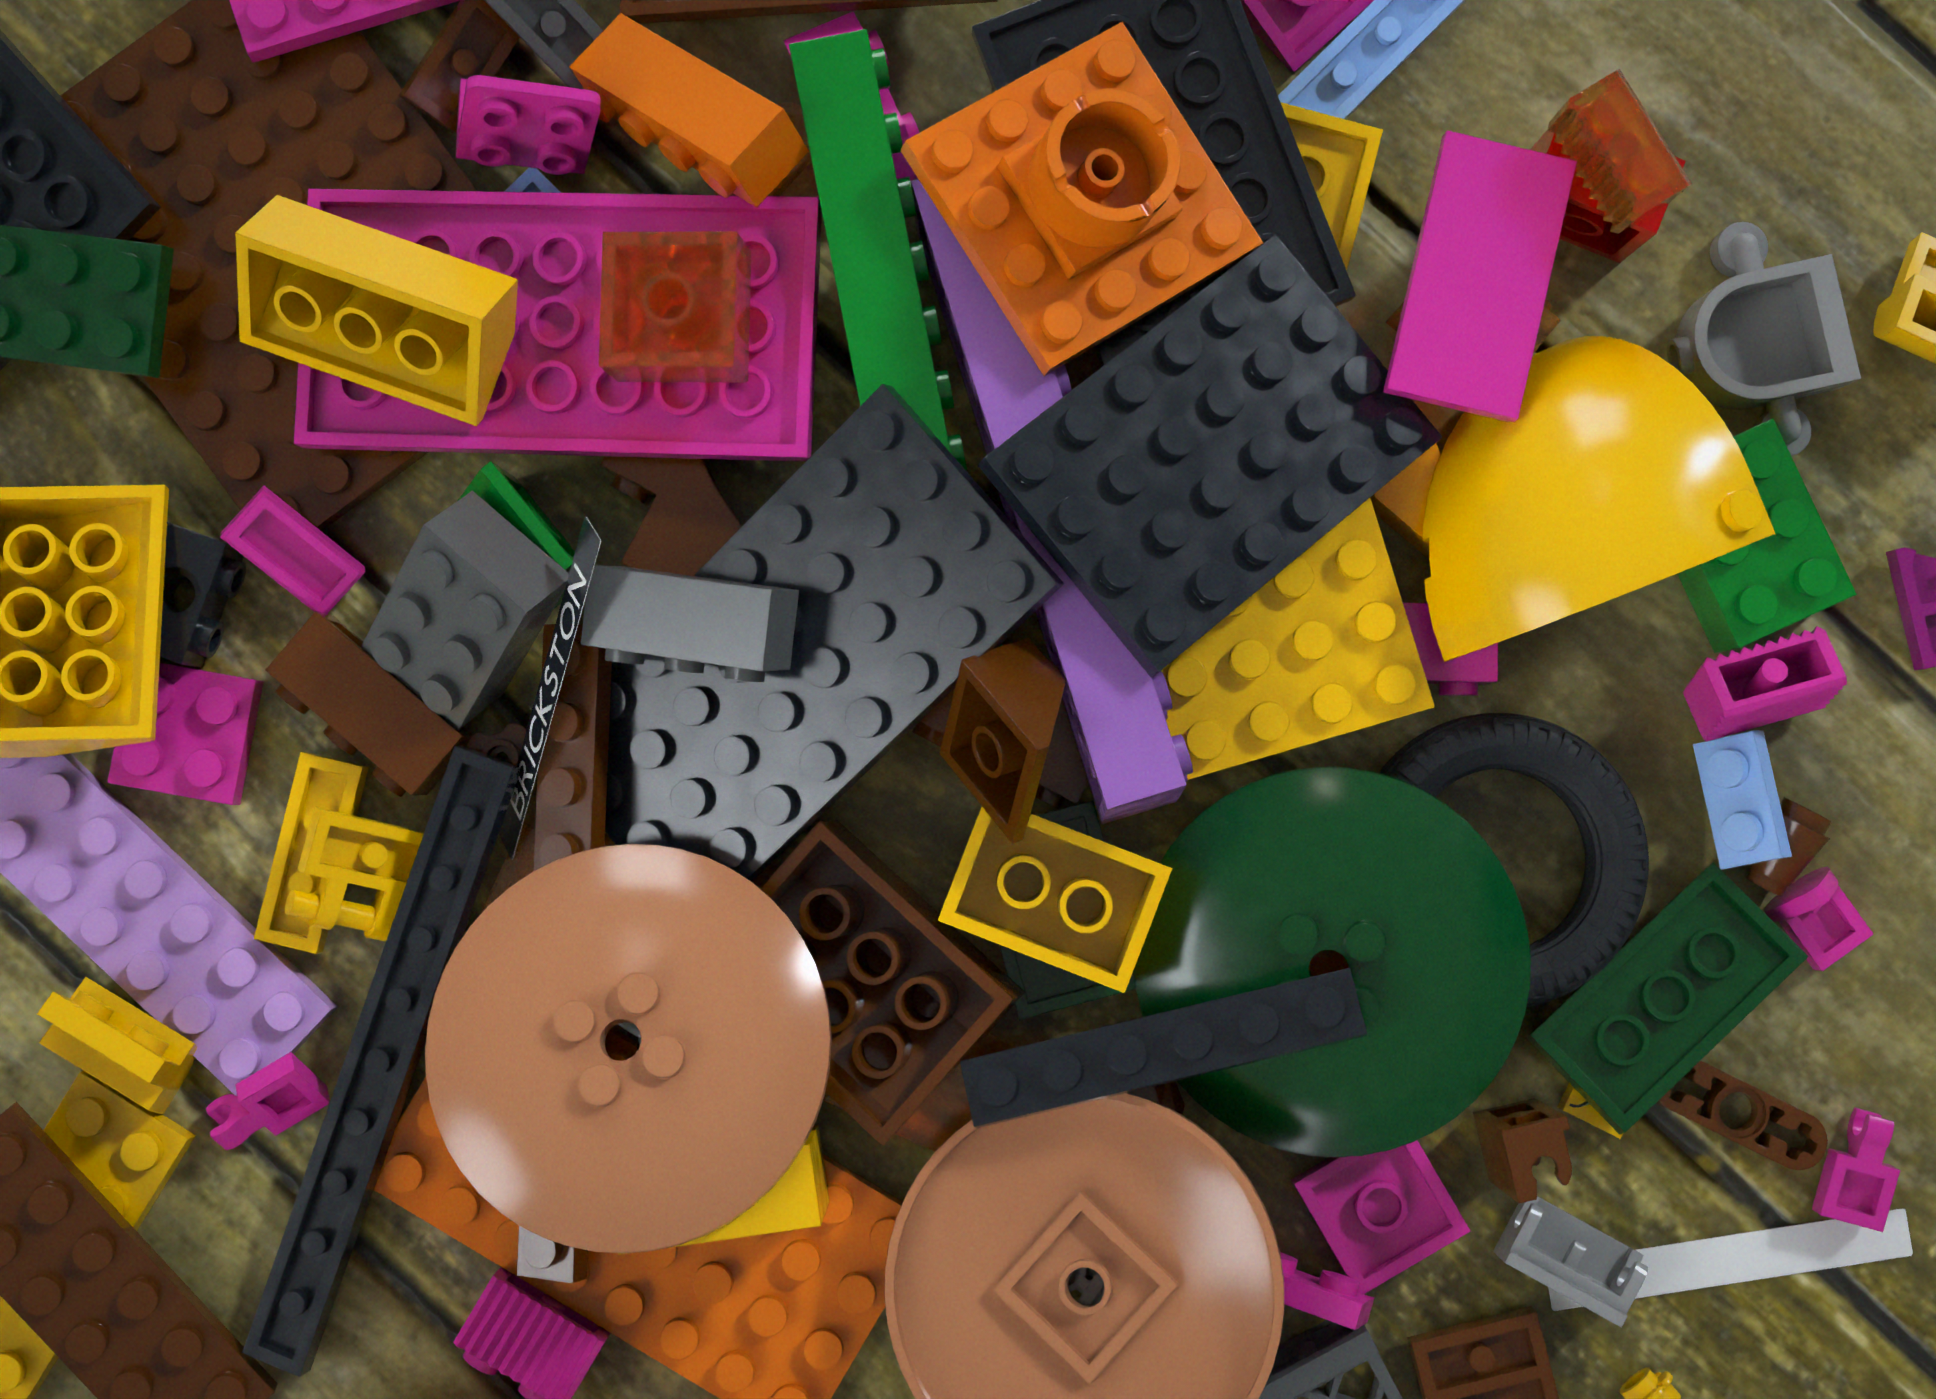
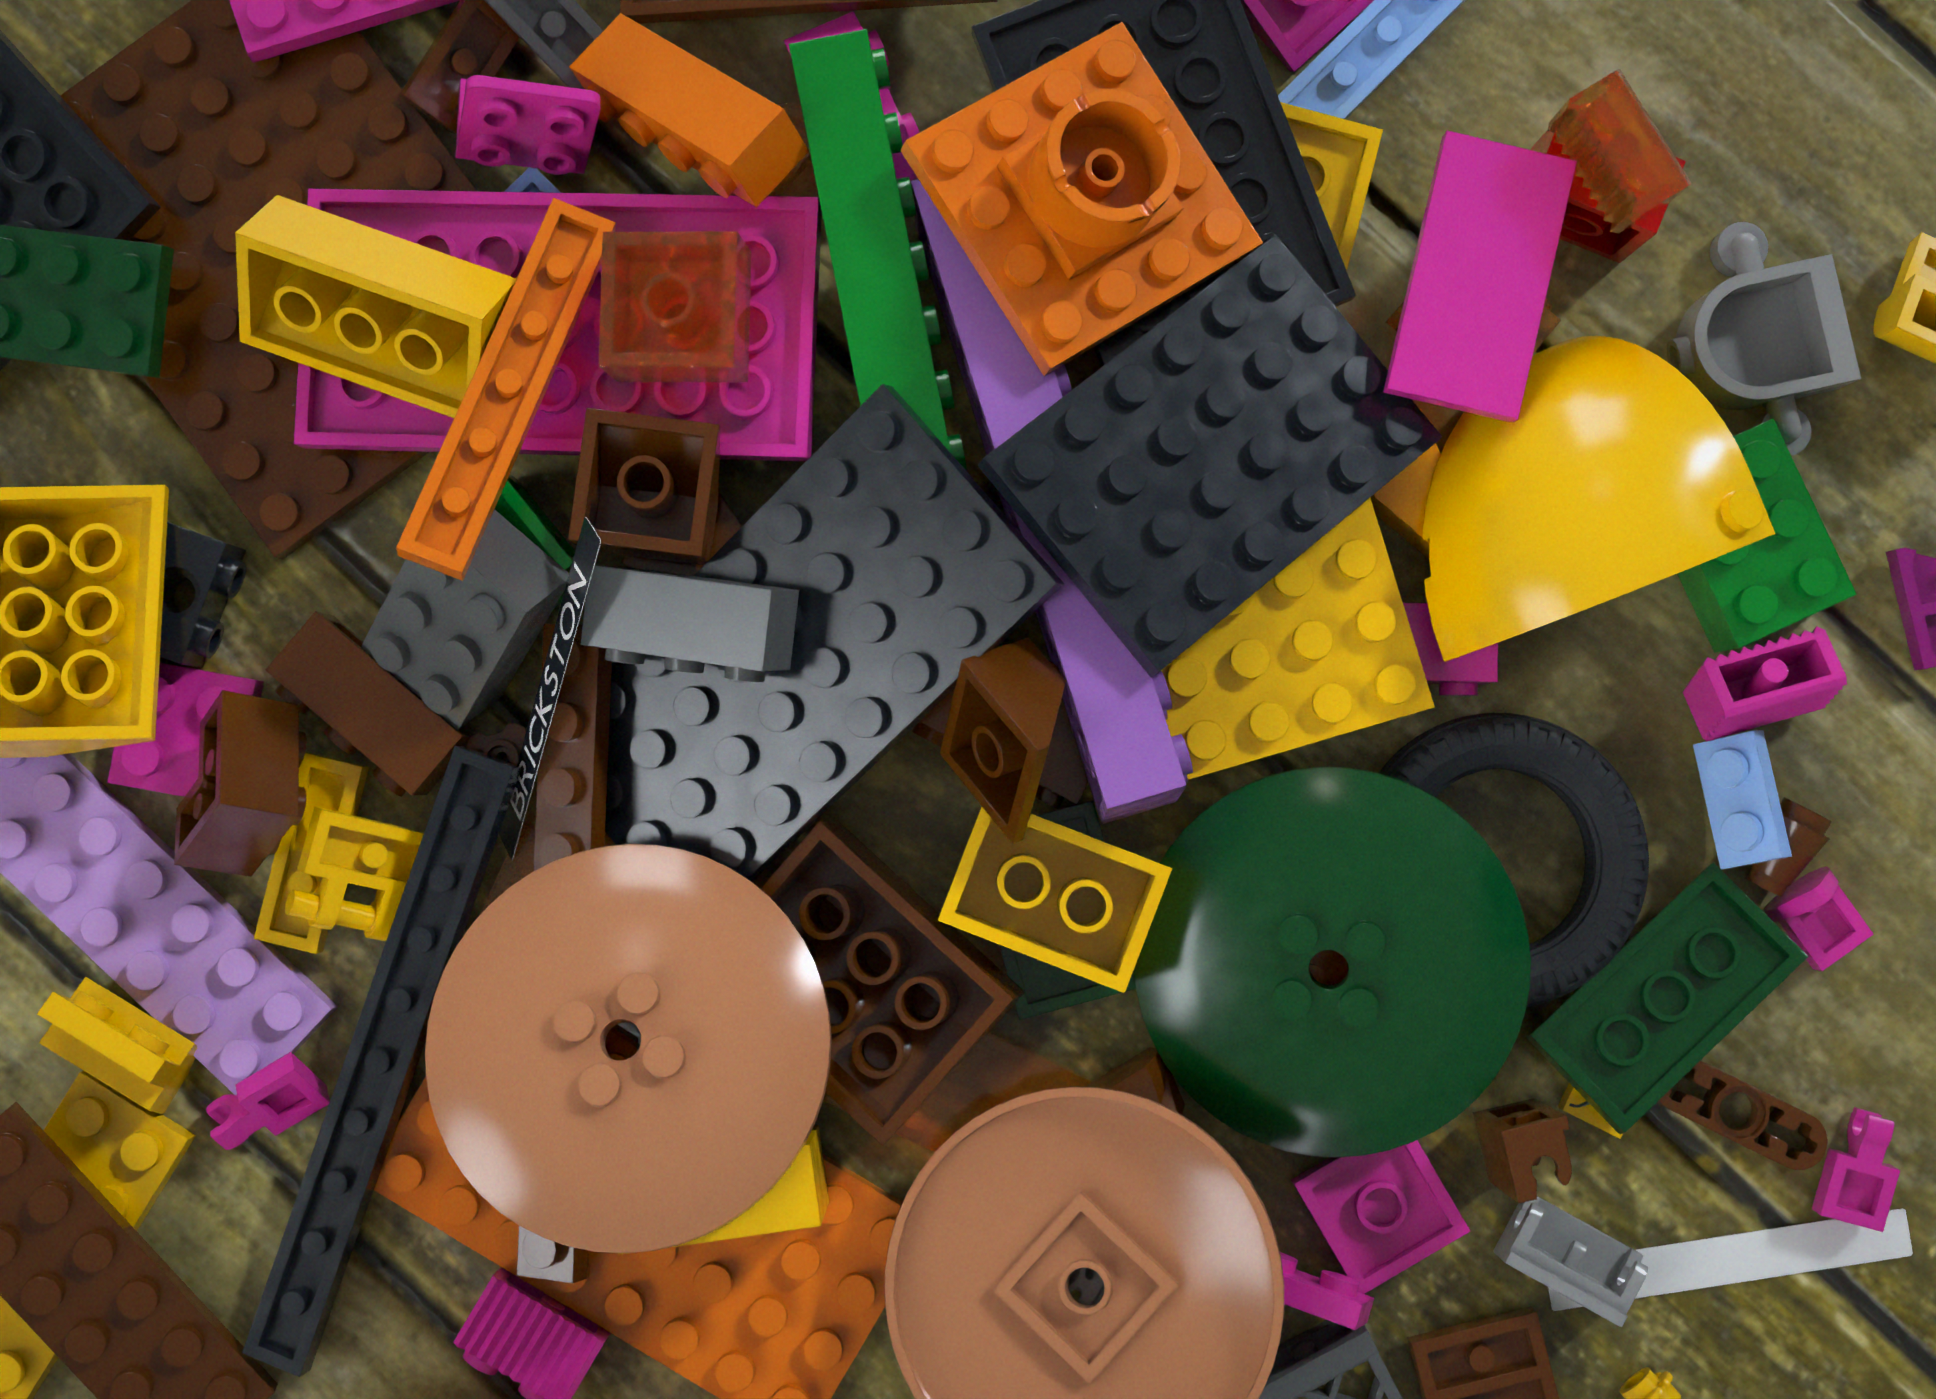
(244, 785): none -> reddish brown brick
(292, 551): dark pink tile -> none
(505, 391): none -> orange plate
(648, 485): none -> reddish brown slope
(1163, 1048): black plate -> none

